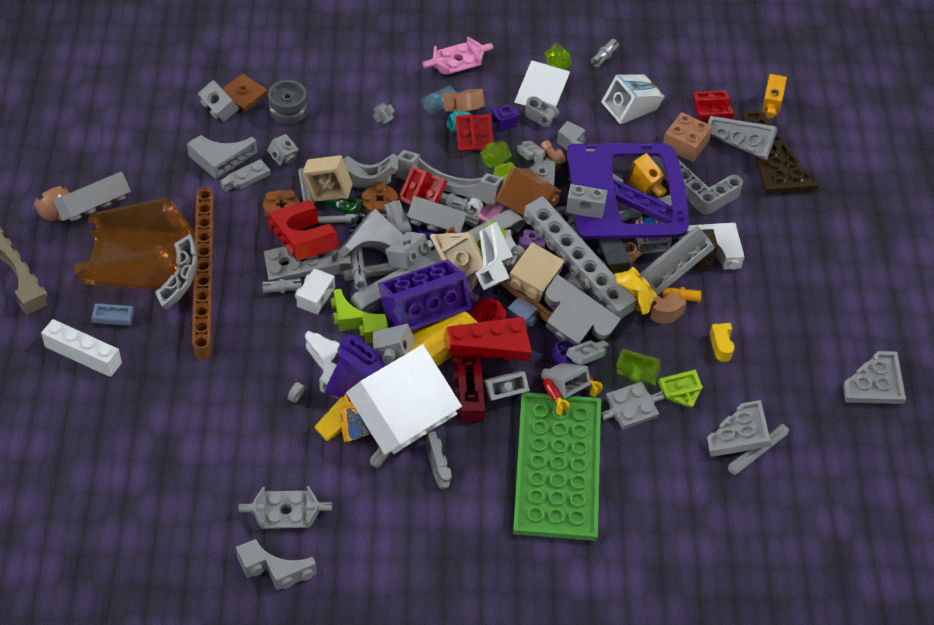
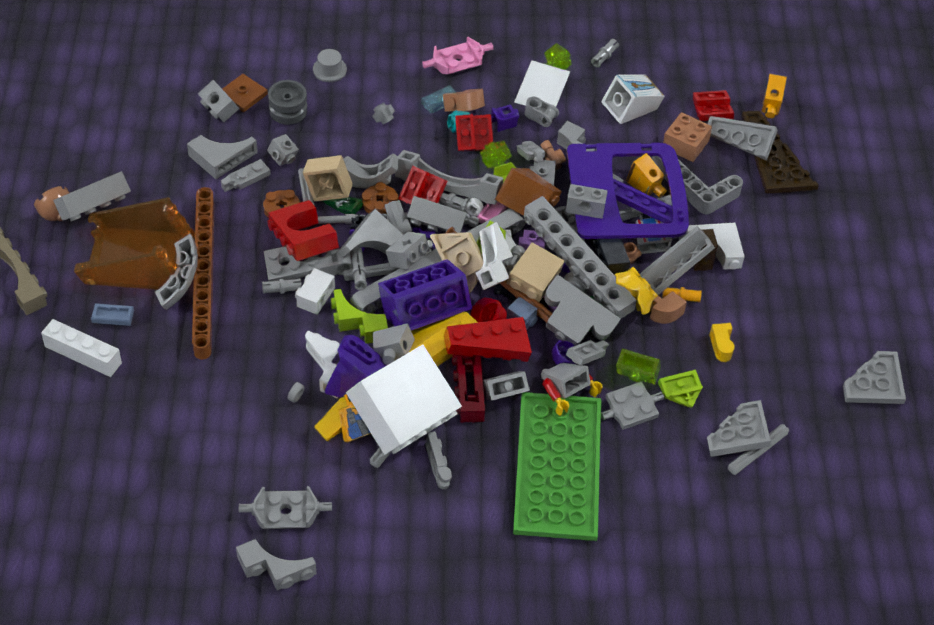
(329, 66): none -> light grey piece

